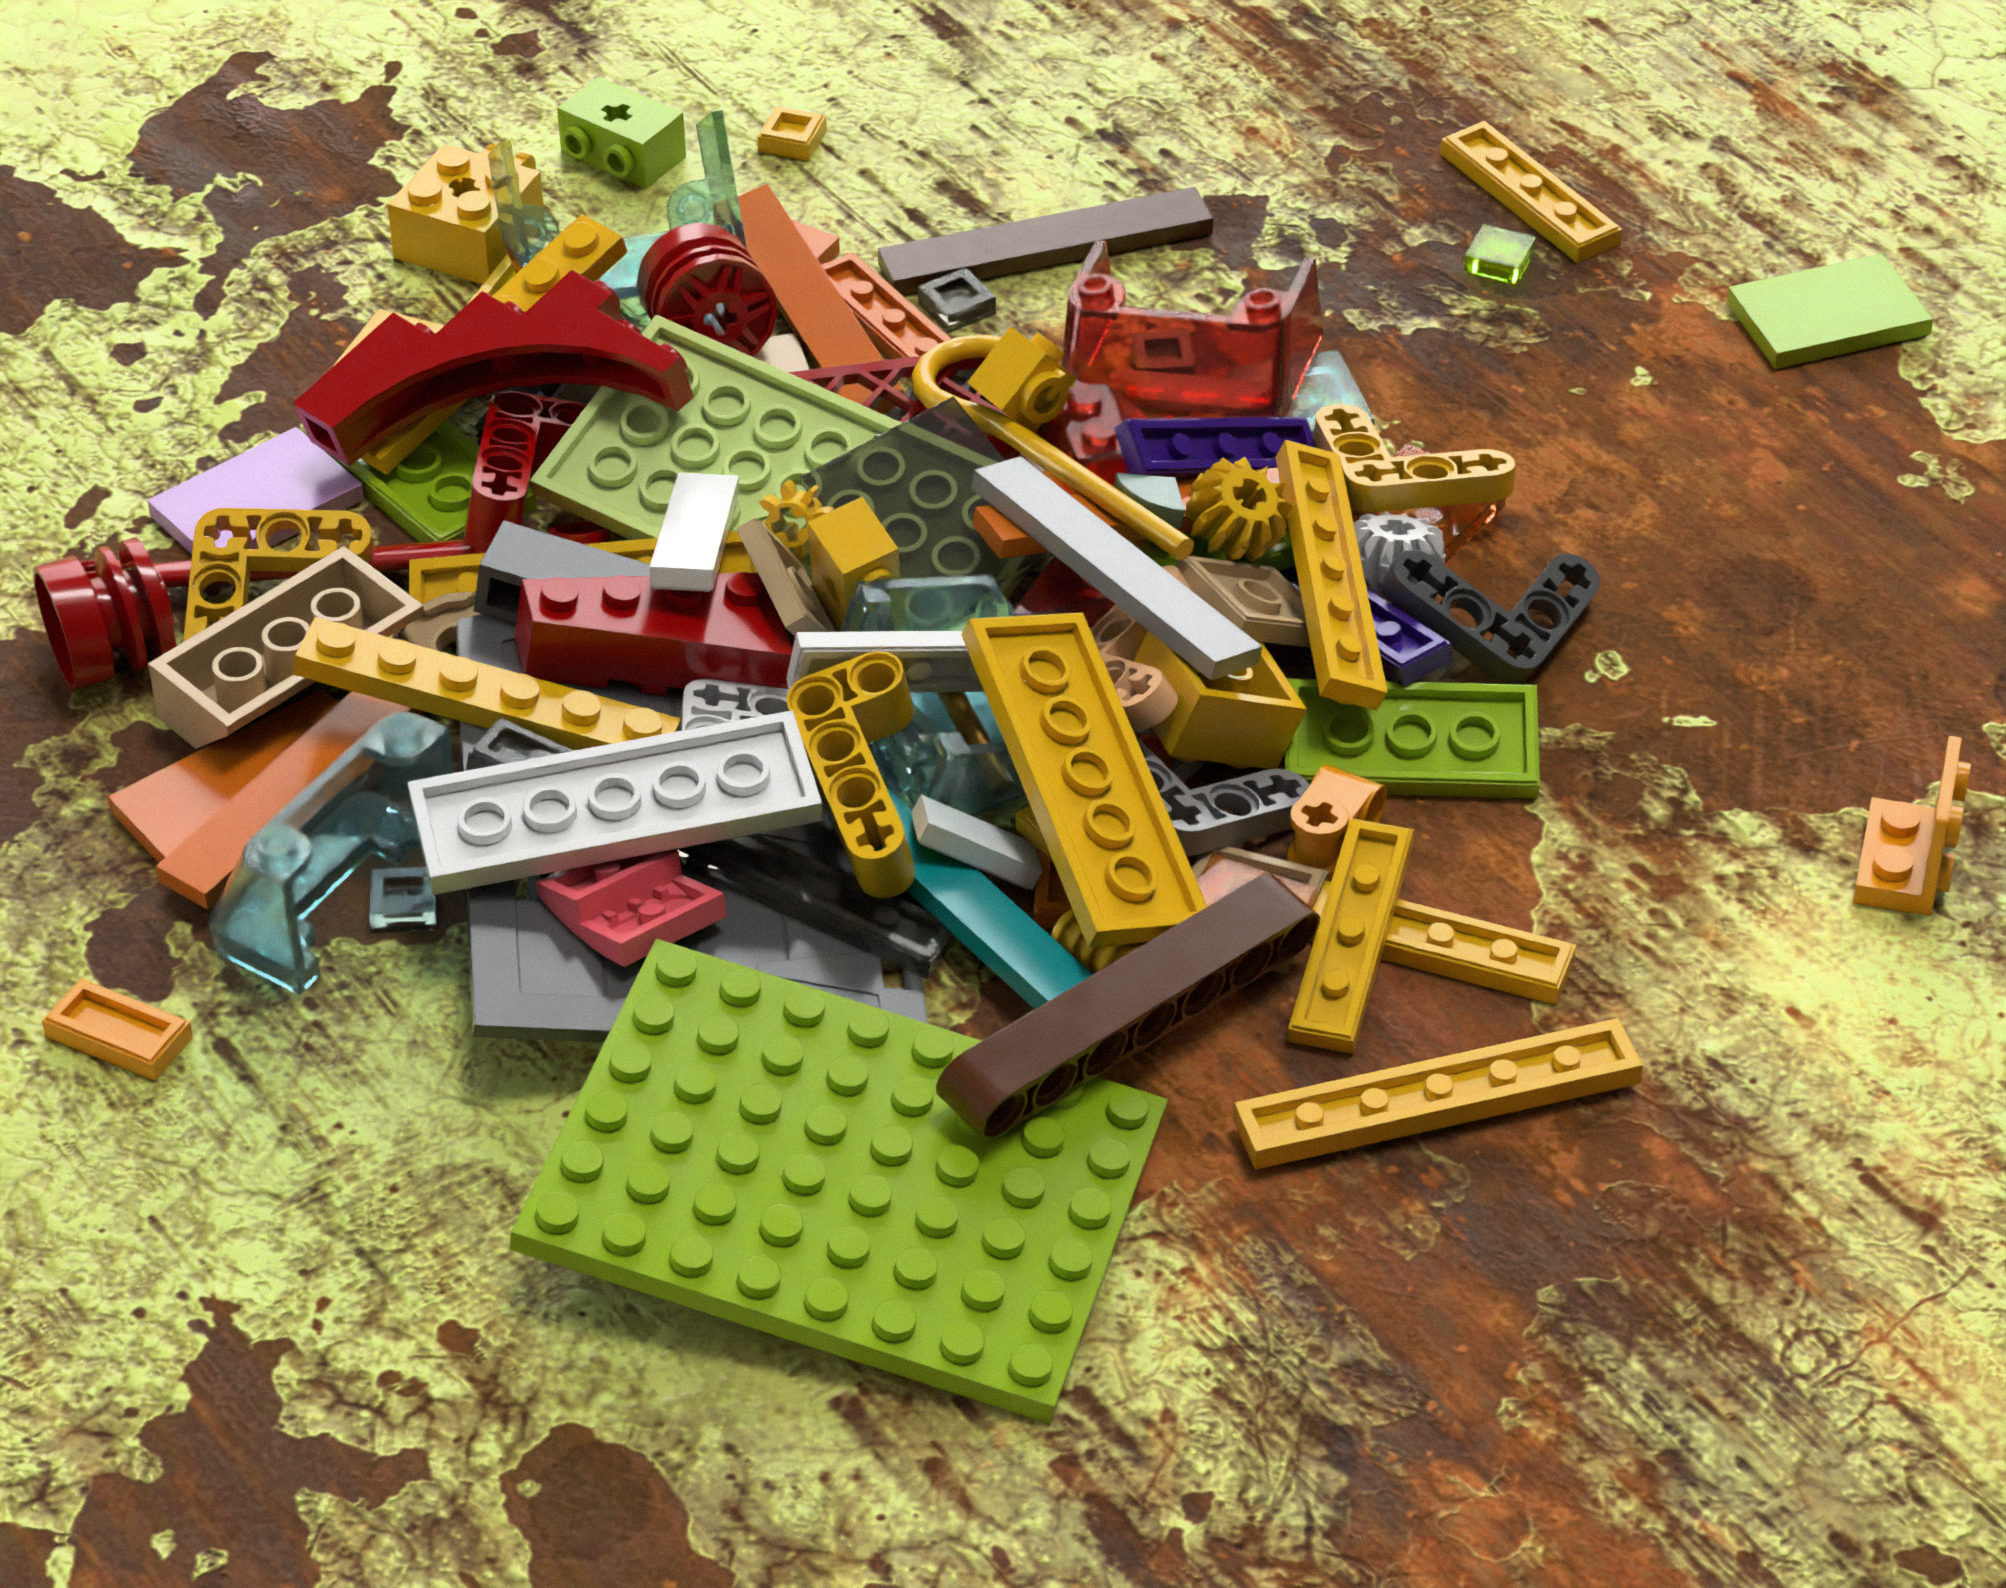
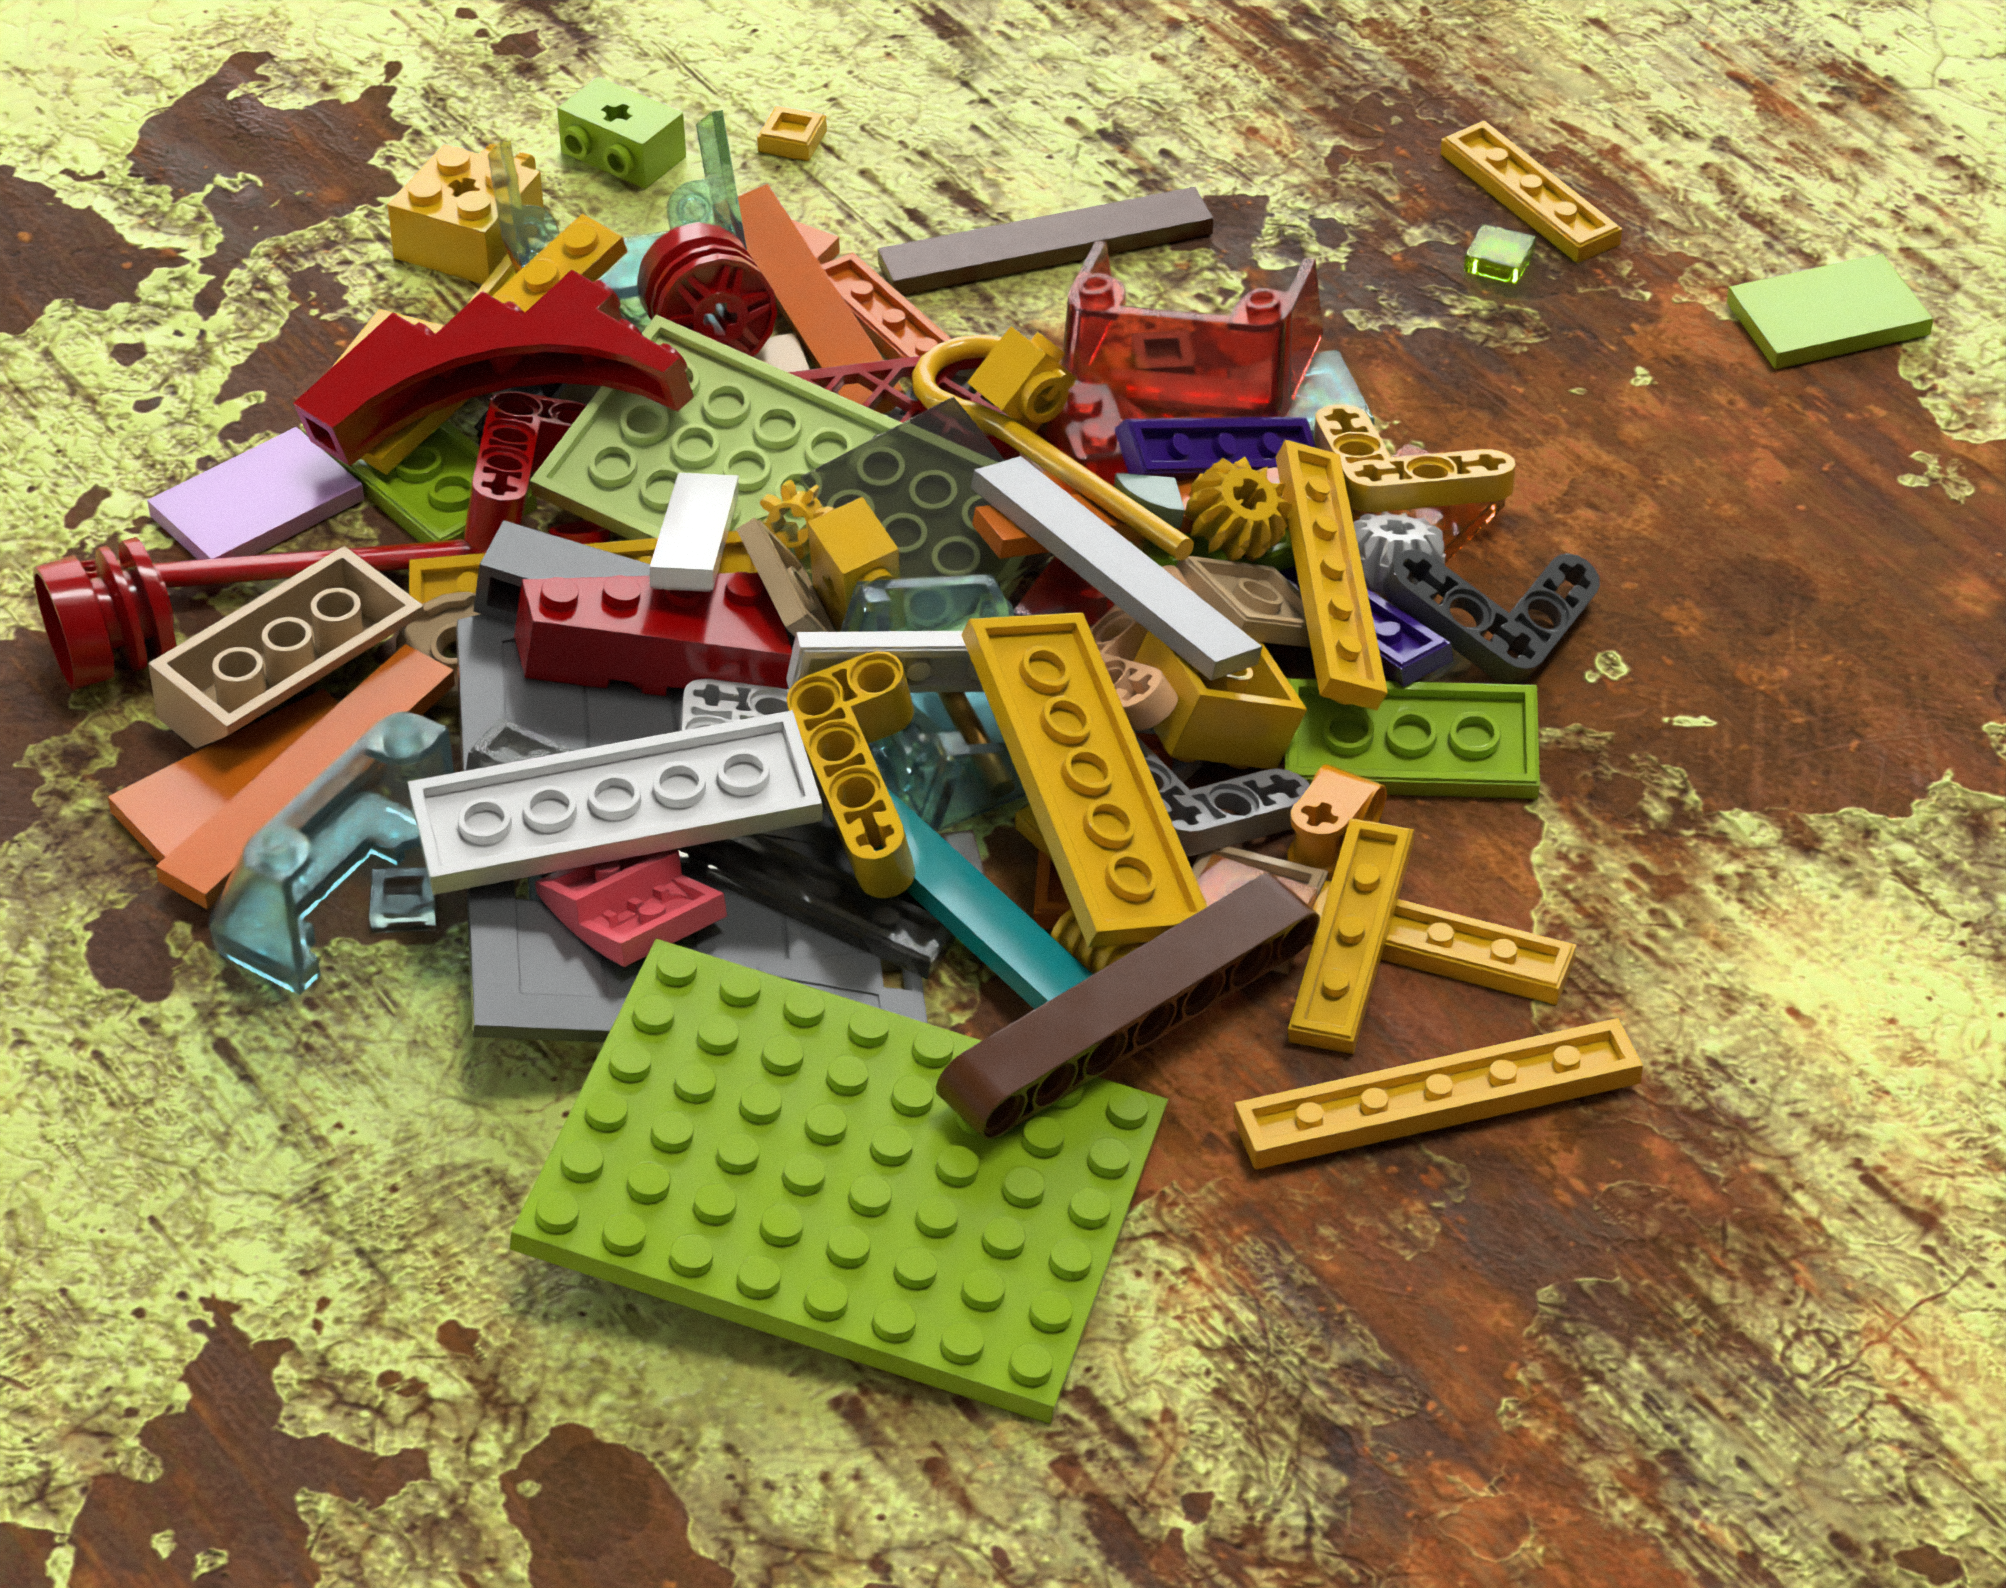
(117, 1029): light orange tile -> none
(238, 560): yellow beam -> none
(468, 689): yellow plate -> none
(956, 300): clear smoke tile -> none
(976, 843): white tile -> none
(1905, 844): light orange bracket -> none

